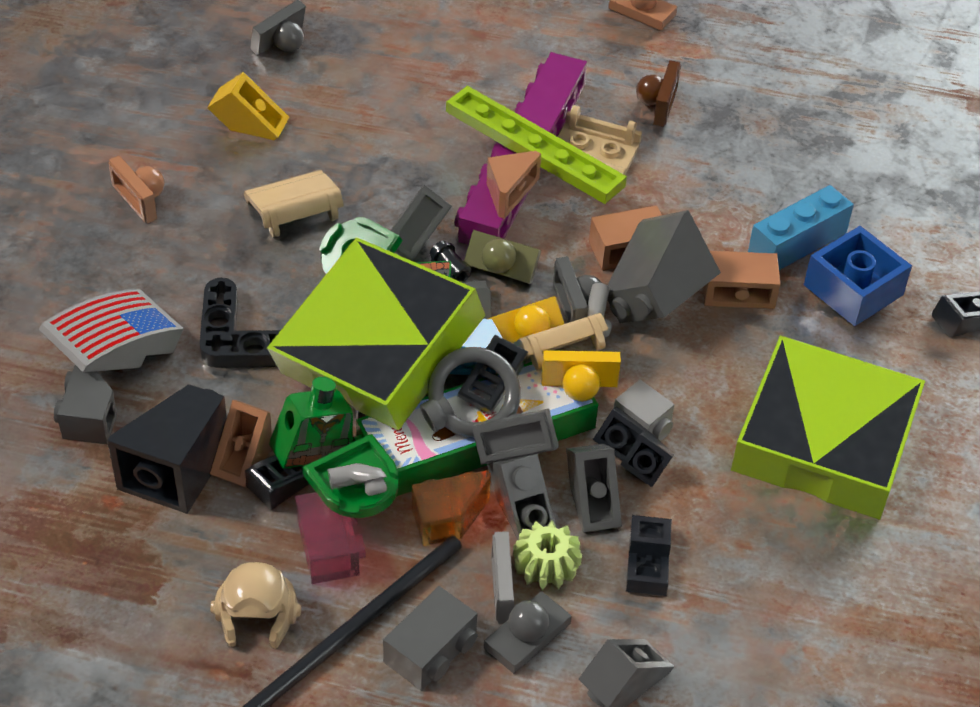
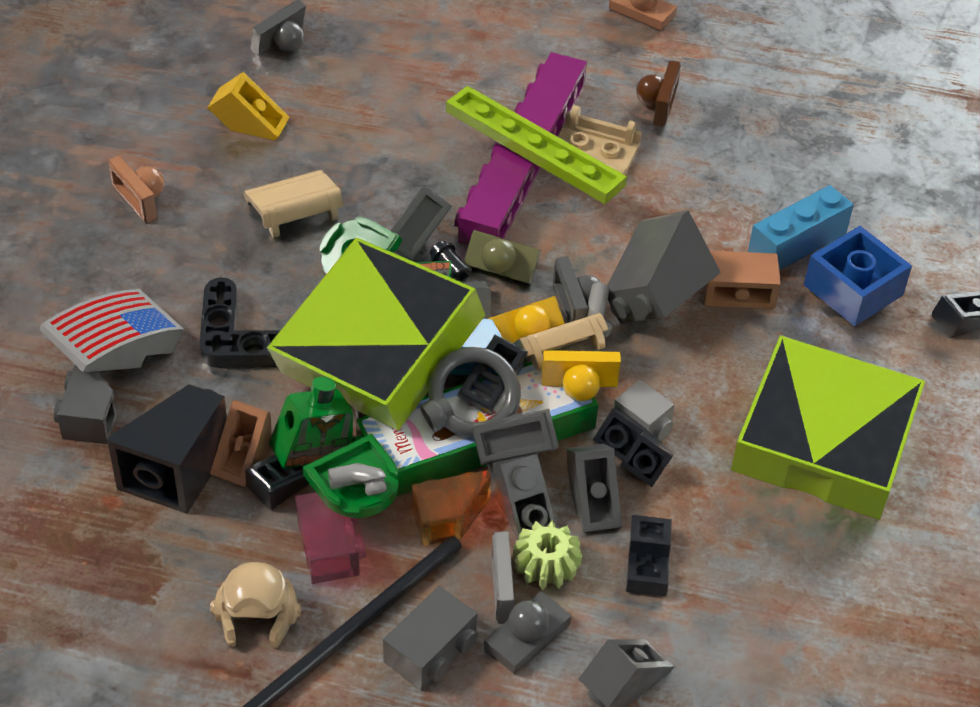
(511, 178): nougat slope -> none
(612, 233): nougat brick -> none

